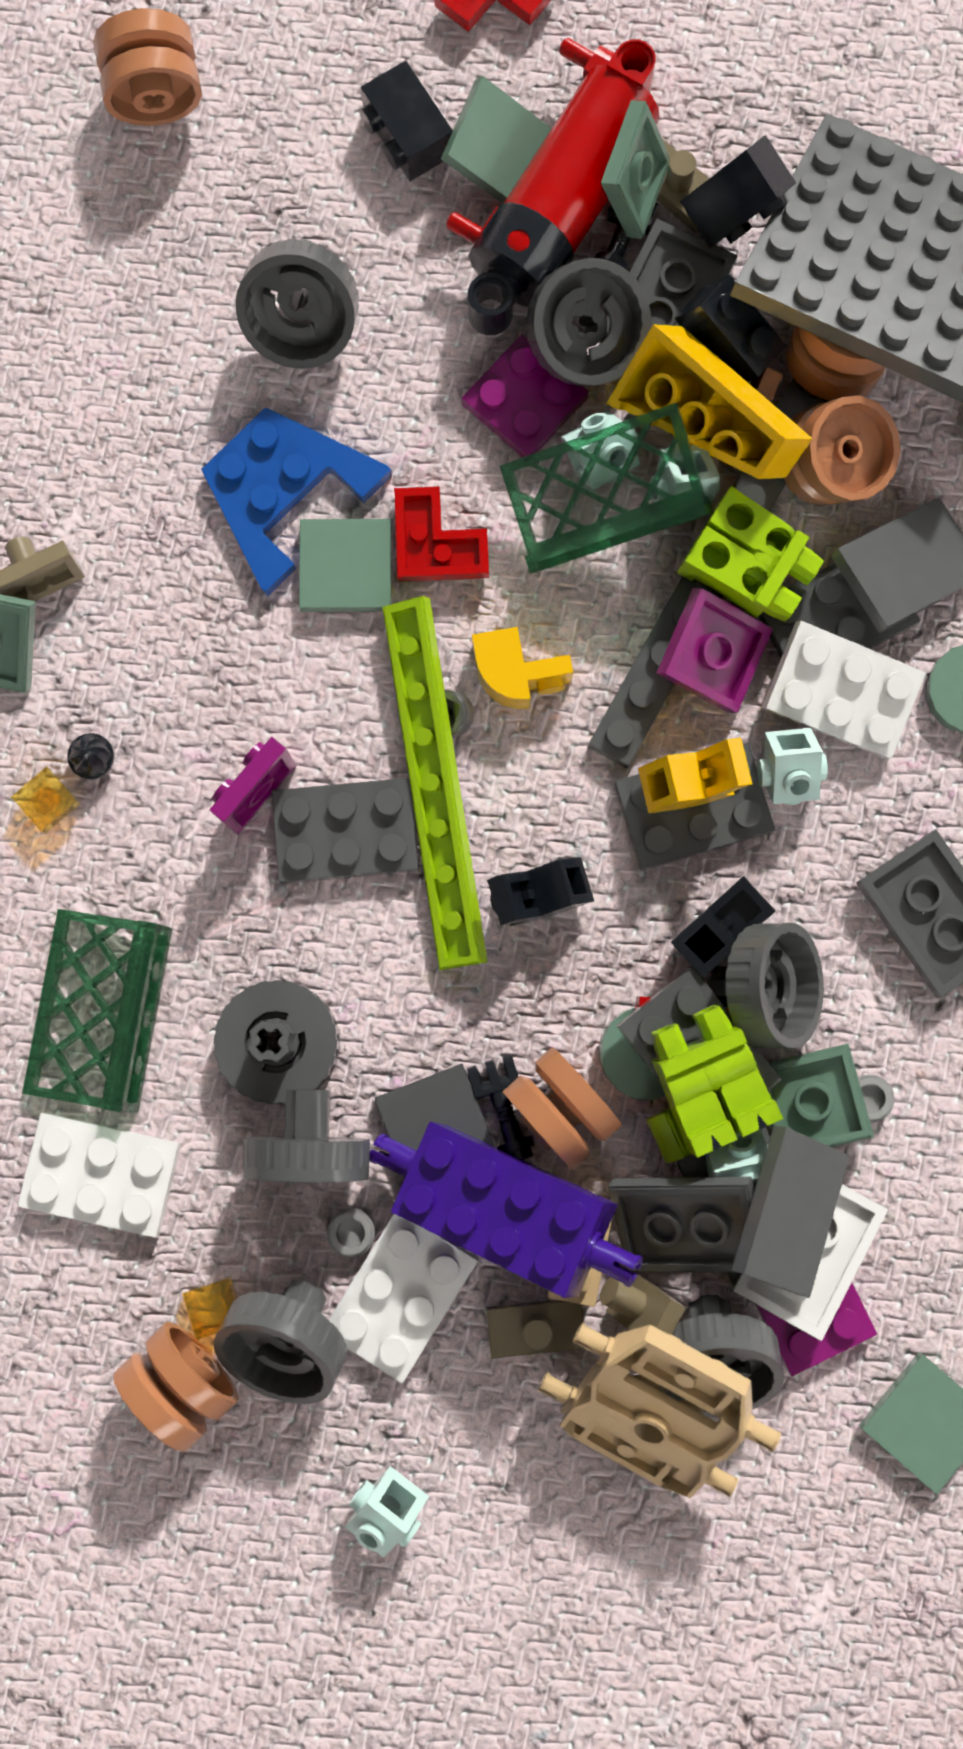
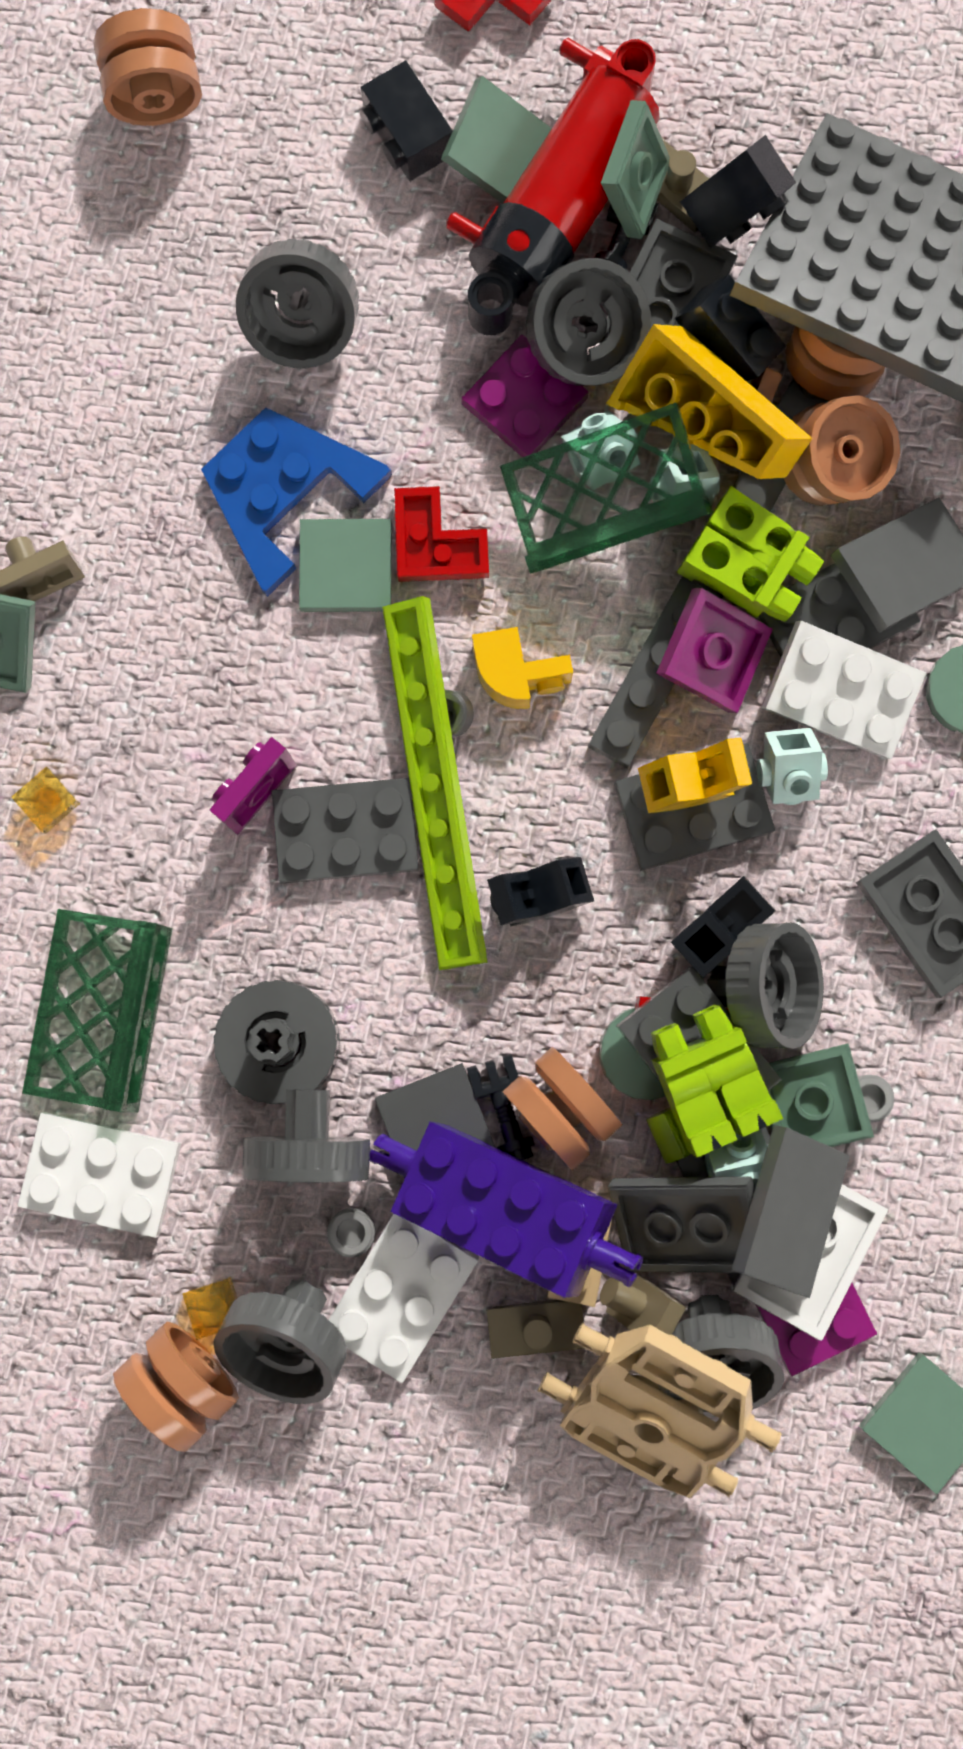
(91, 756): black plate -> none
(386, 1512): light aqua brick -> none

